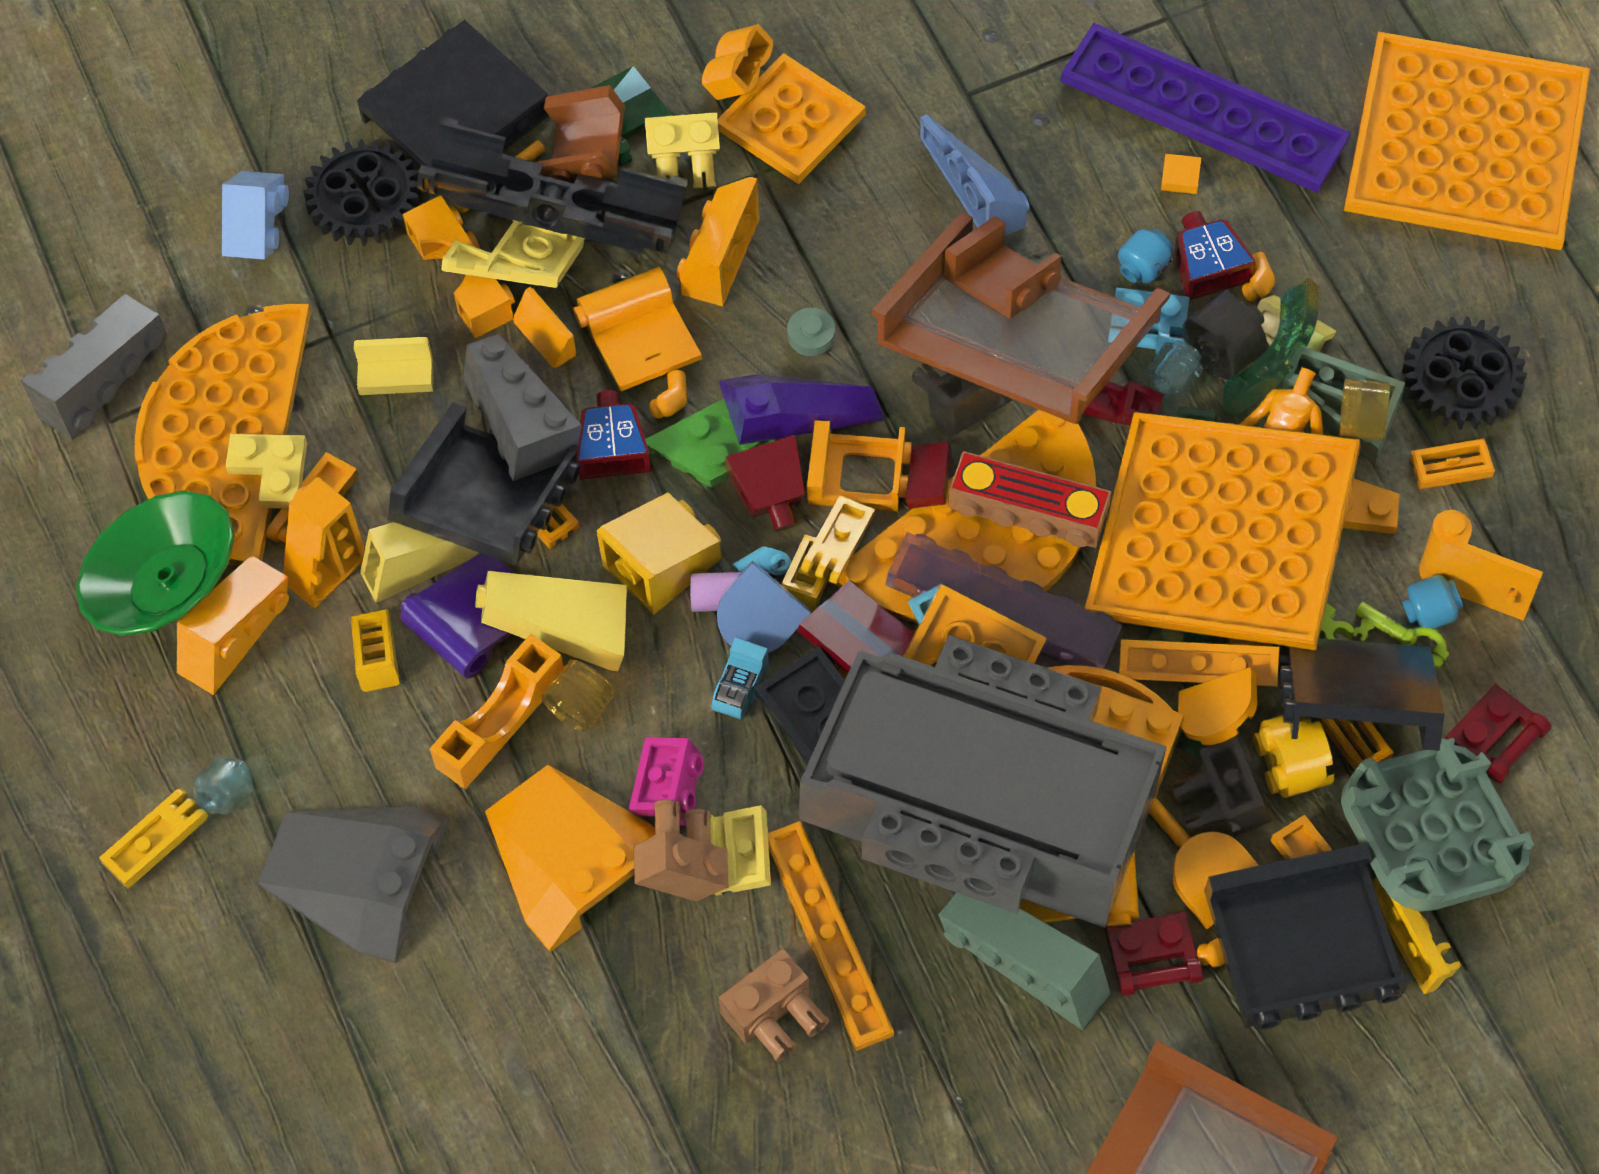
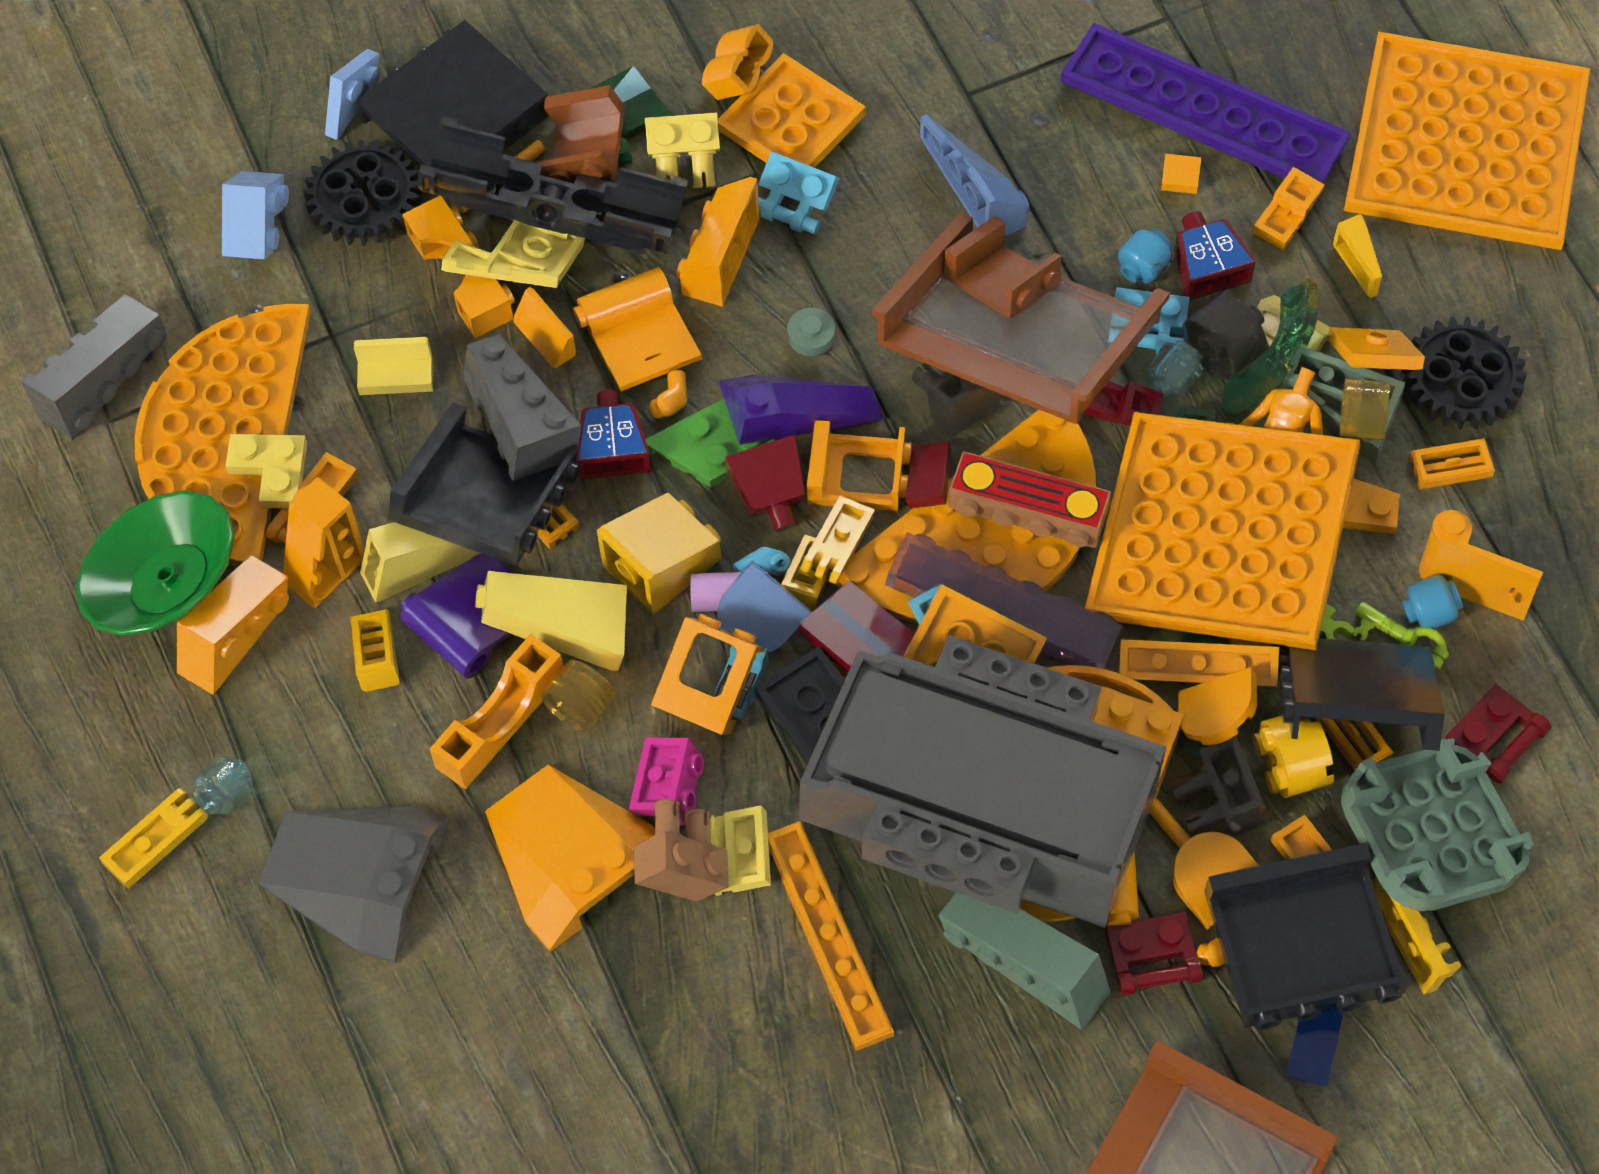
(346, 88): none -> light blue wing
(697, 706): none -> light orange window
(766, 996): medium nougat brick -> none
(800, 183): none -> medium azure plate
(1261, 281): light orange arm -> none
(1288, 208): none -> light orange slope
(1314, 1048): none -> clear blue slope
(1357, 252): none -> yellow slope
(1375, 348): none -> light orange plate

